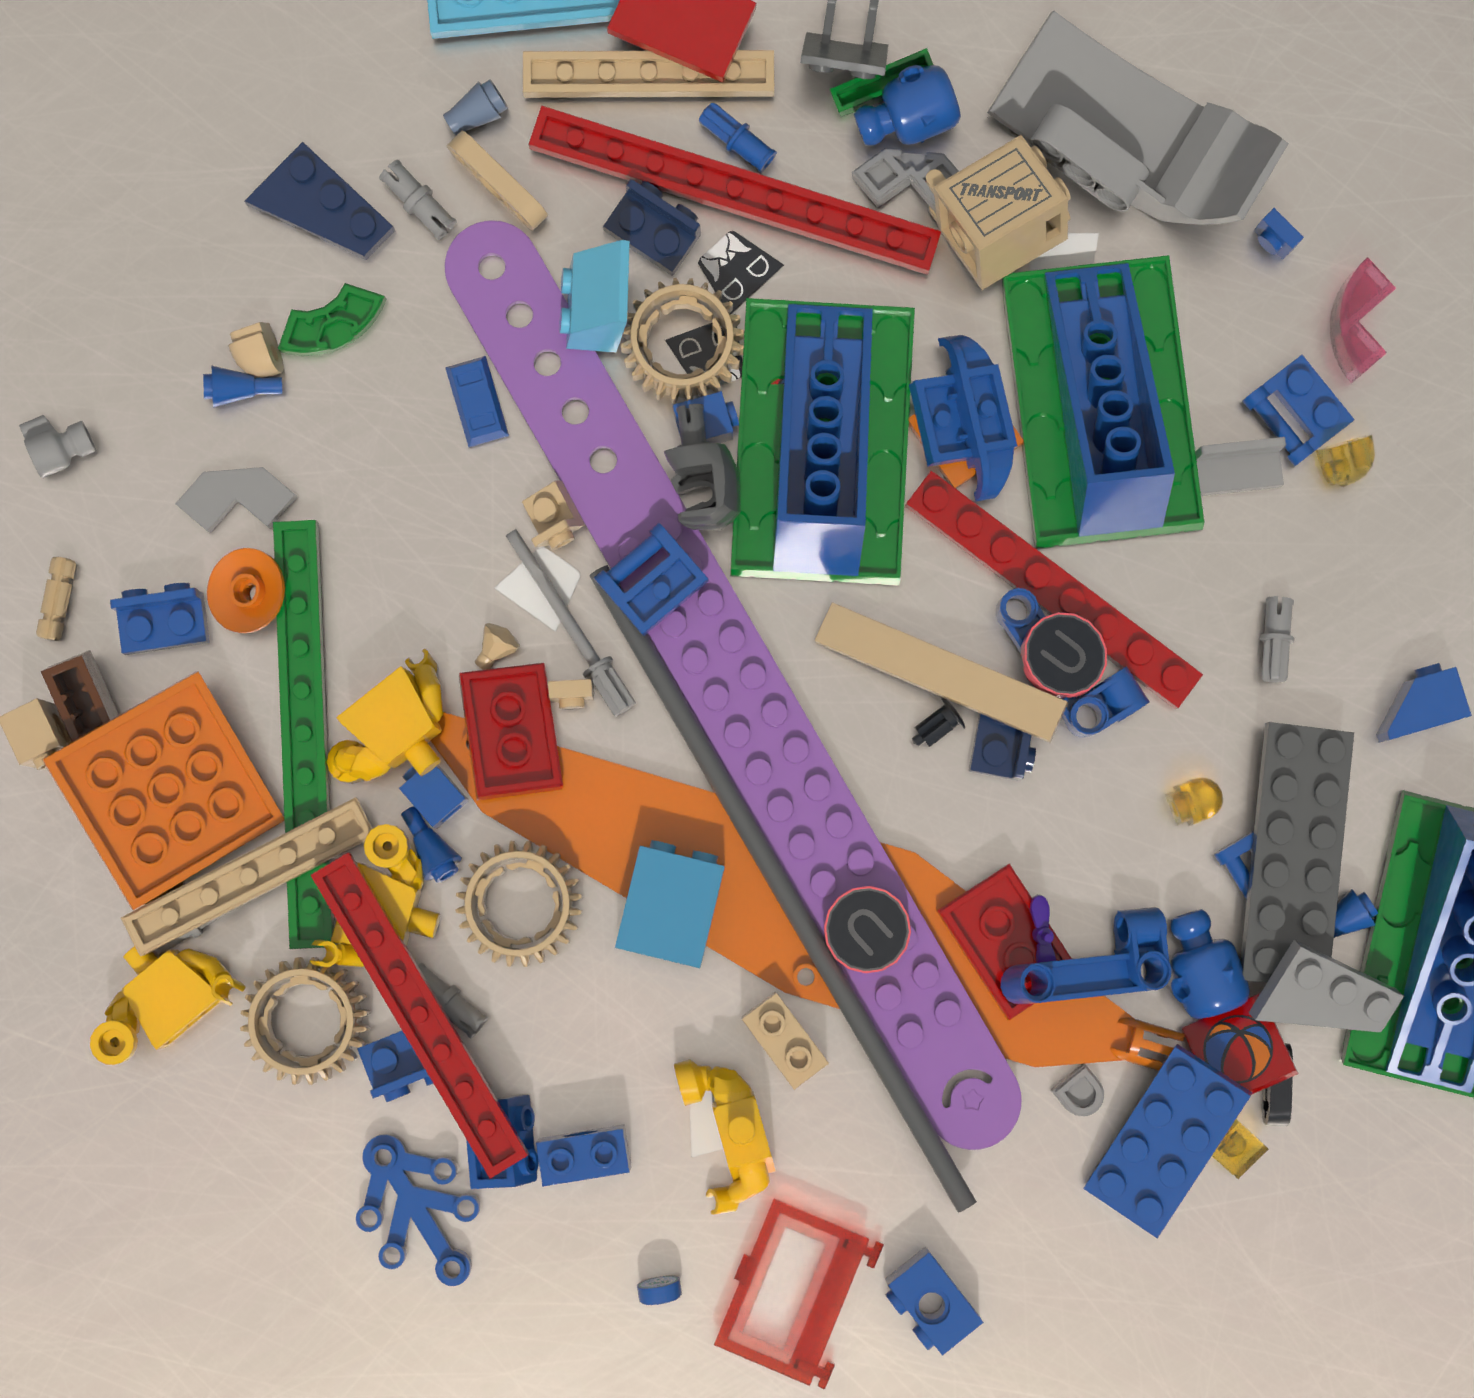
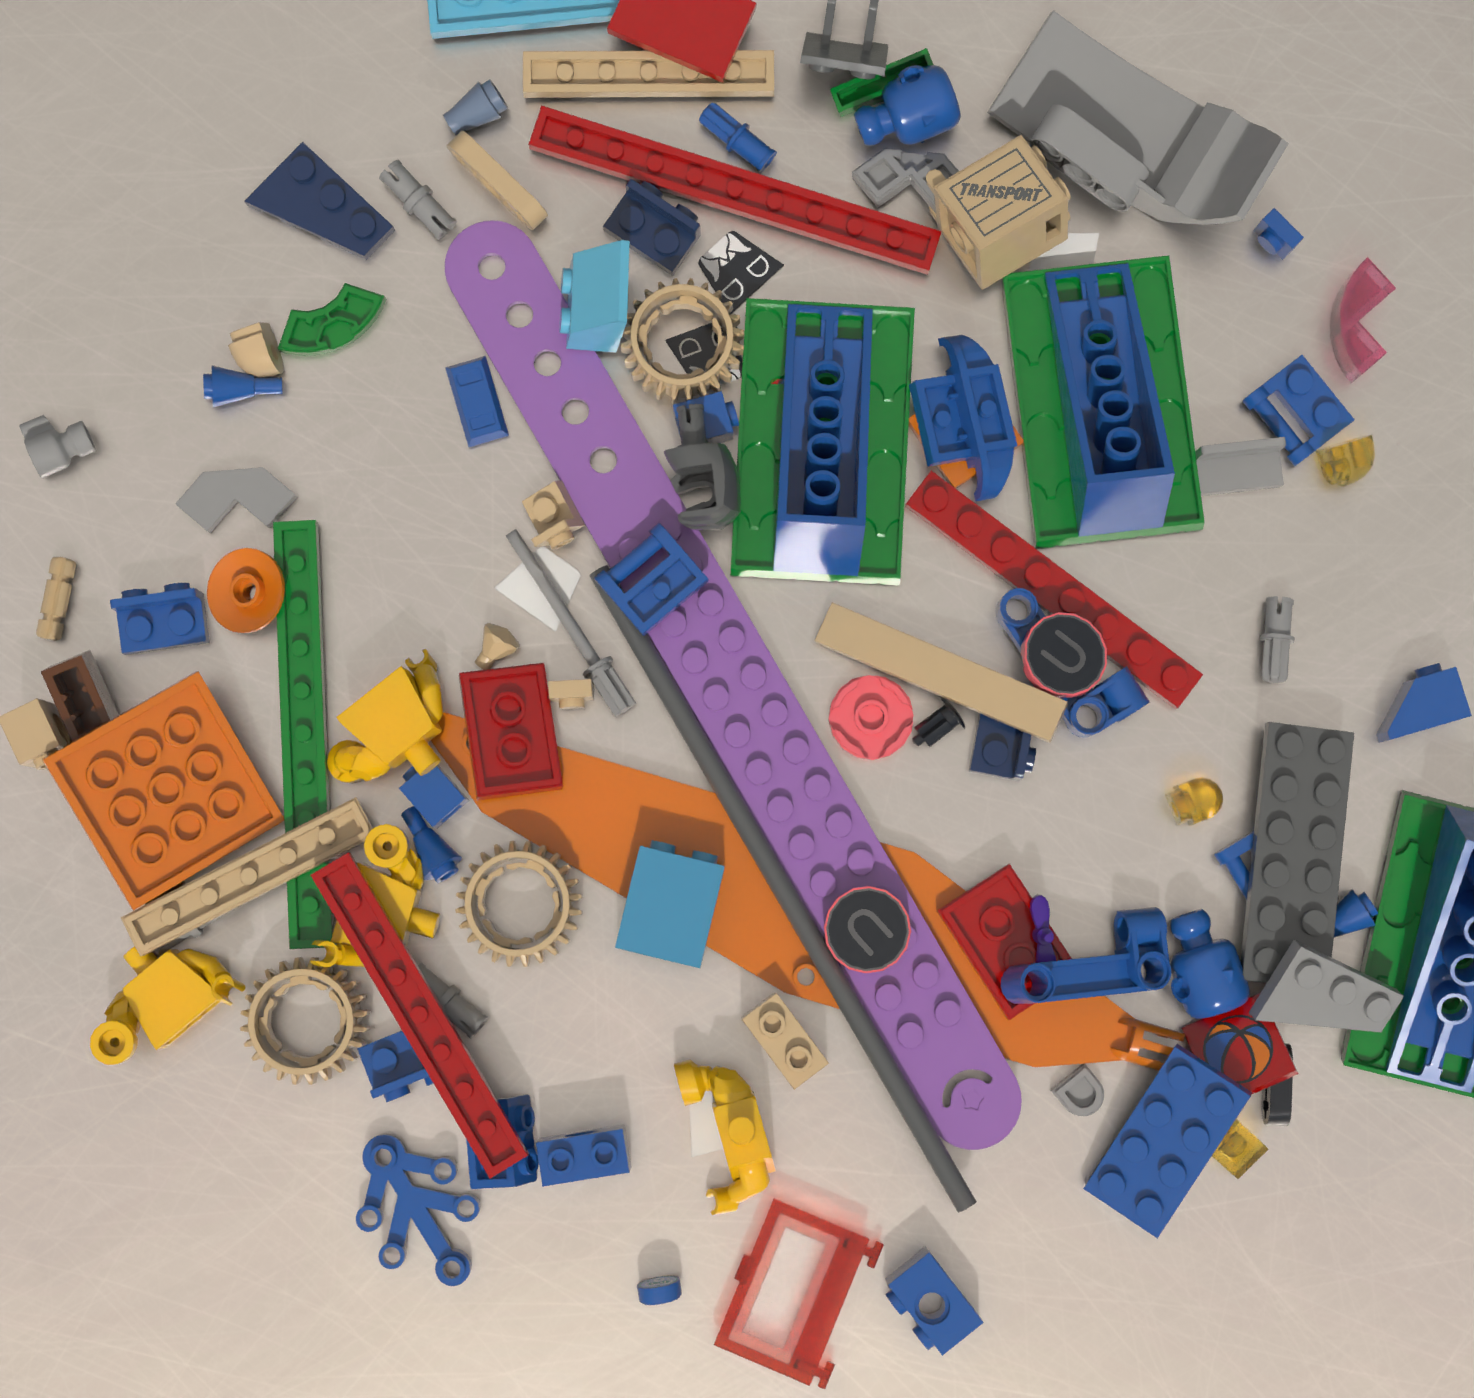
(871, 717): none -> coral tile

